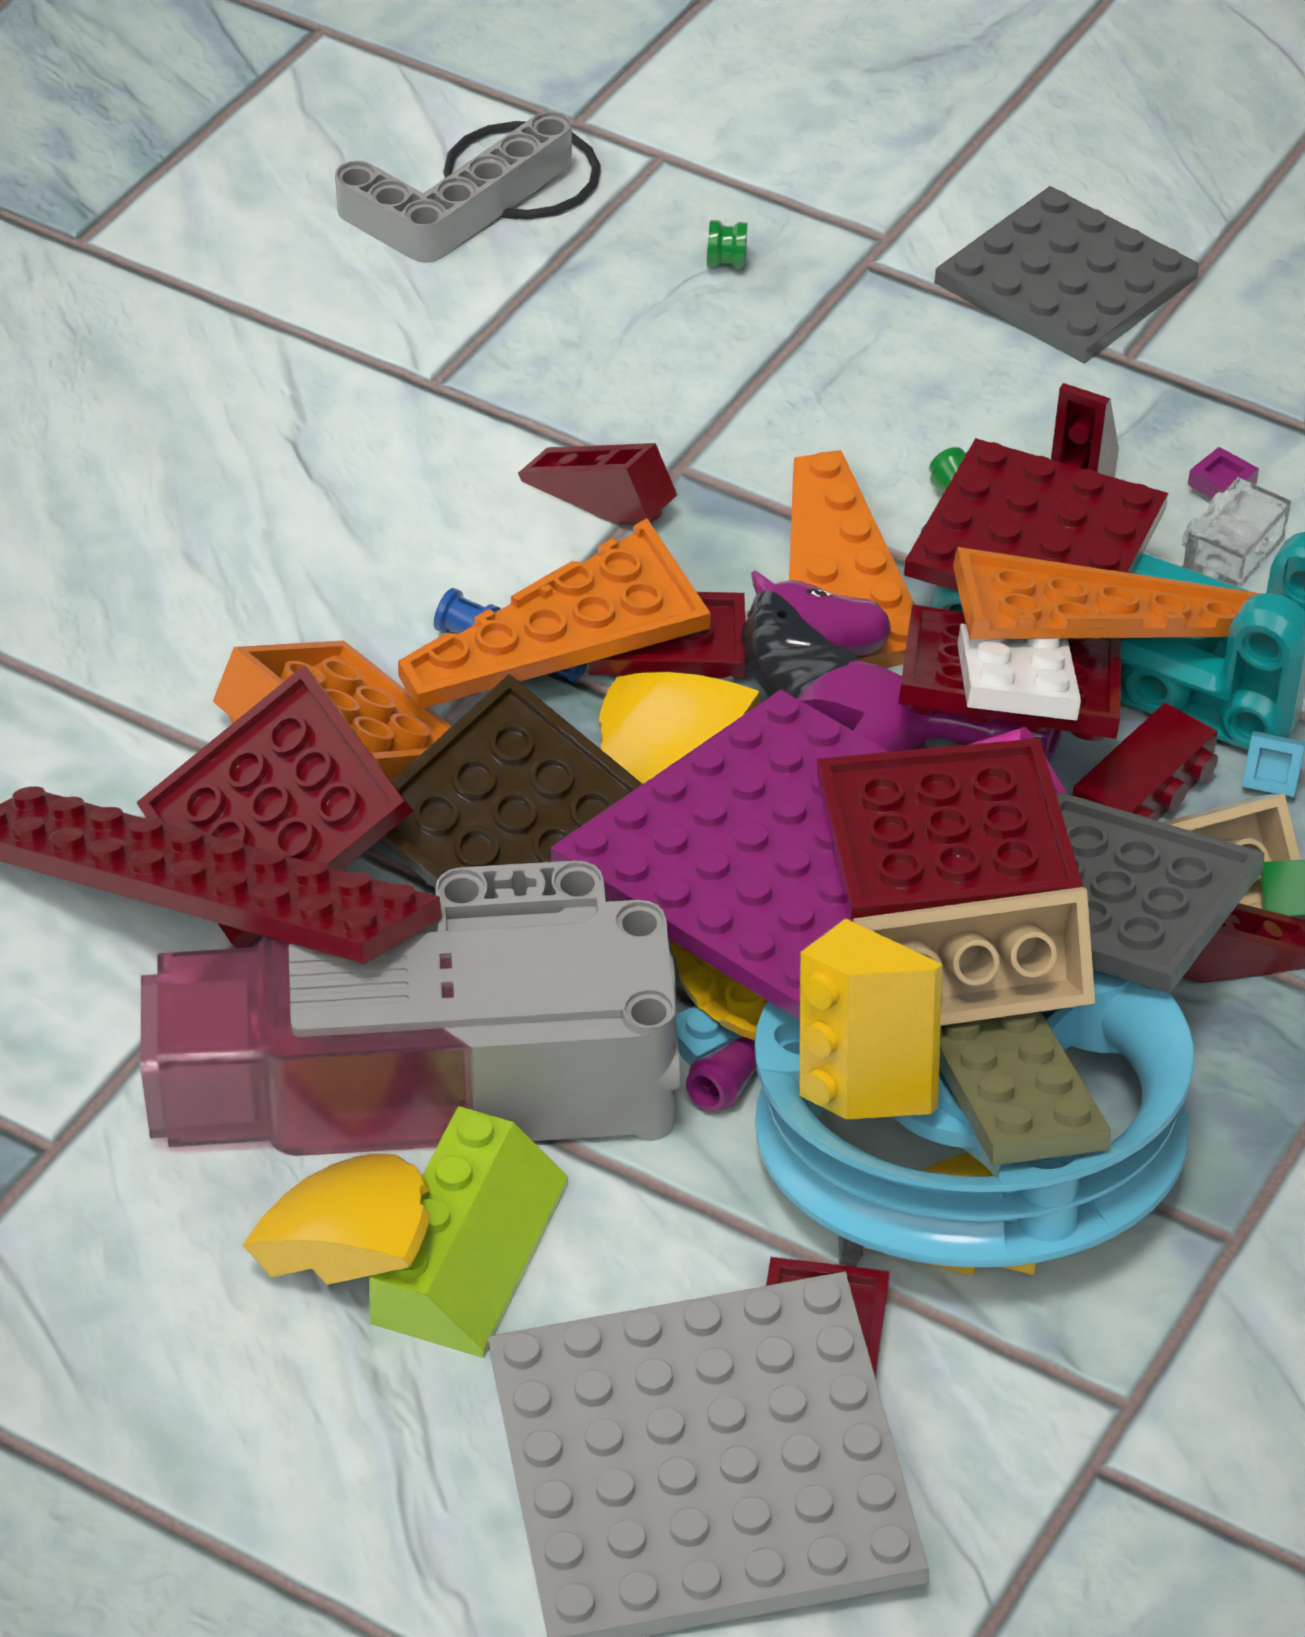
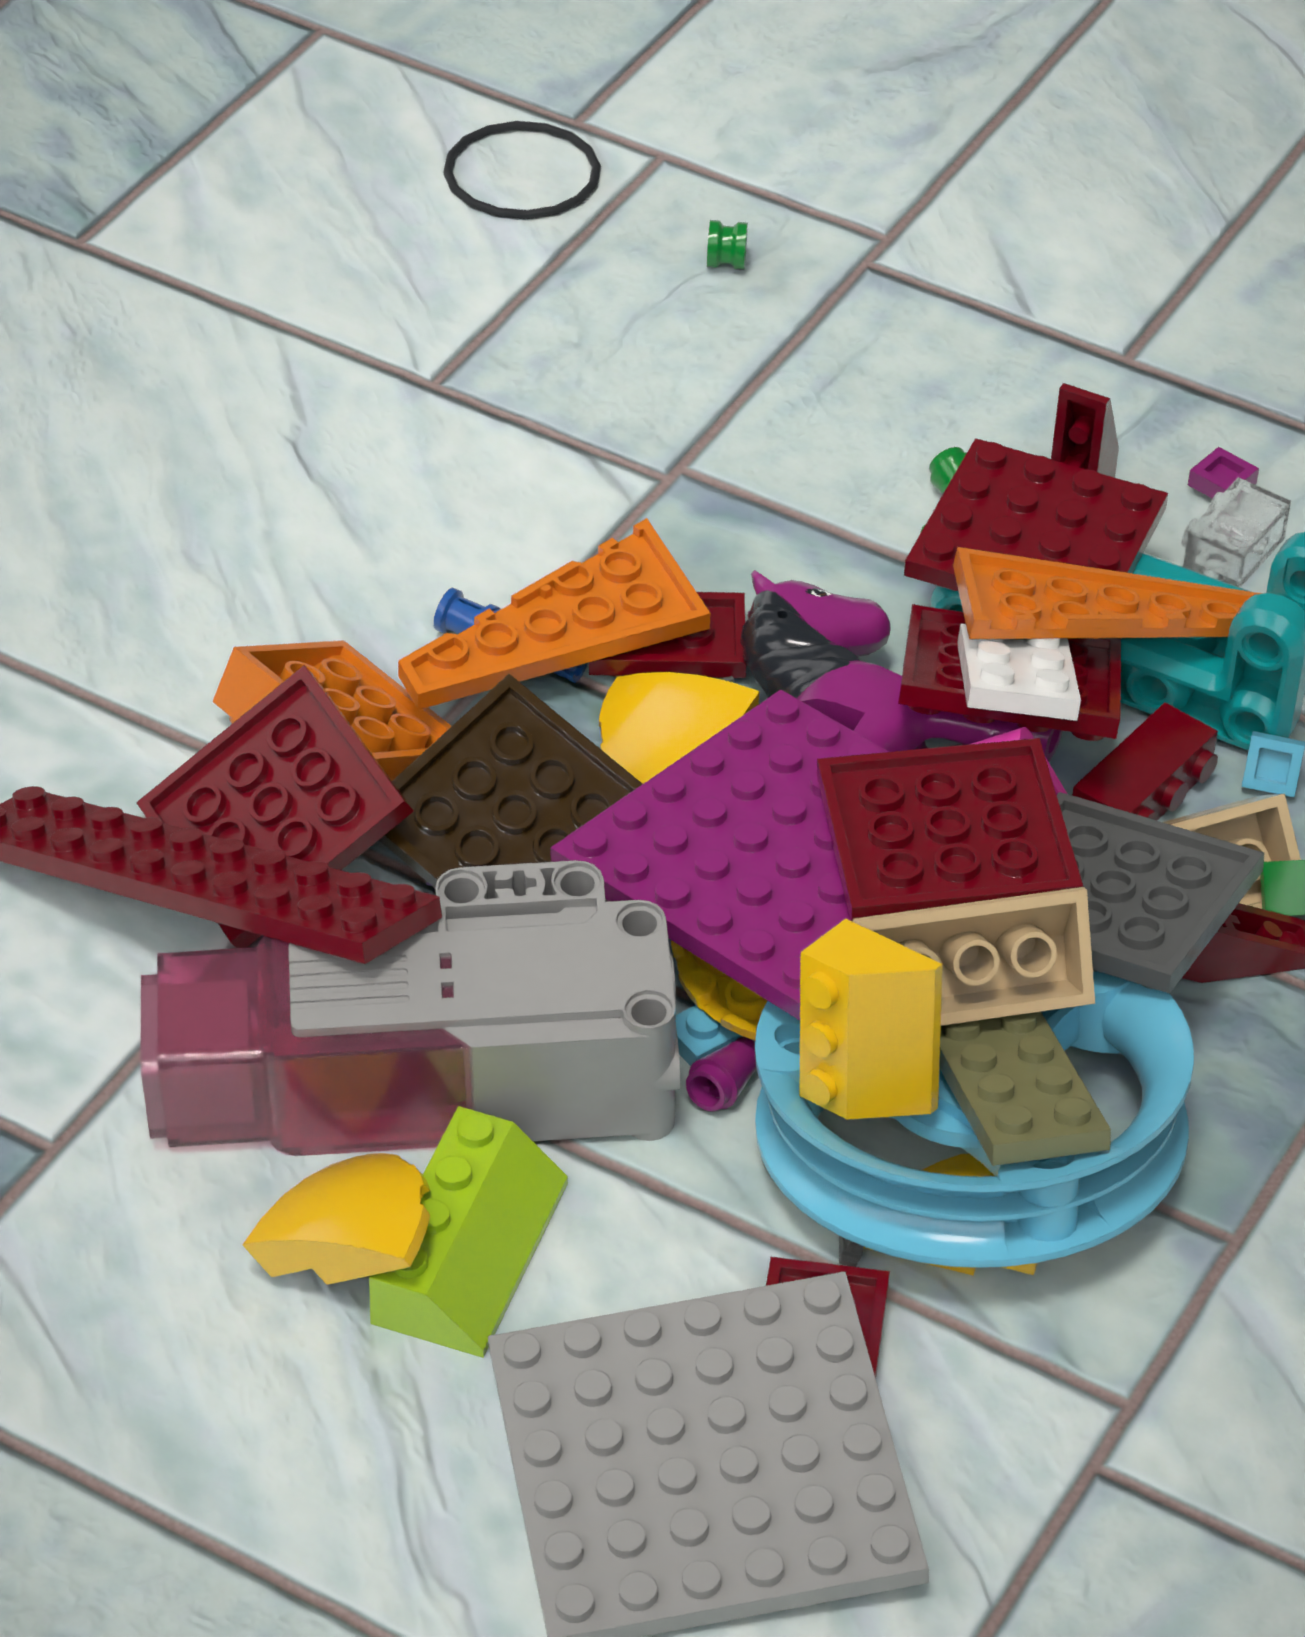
(464, 202): light grey beam -> none
(605, 480): dark red slope -> none
(842, 548): orange wing -> none
(1066, 274): dark grey plate -> none

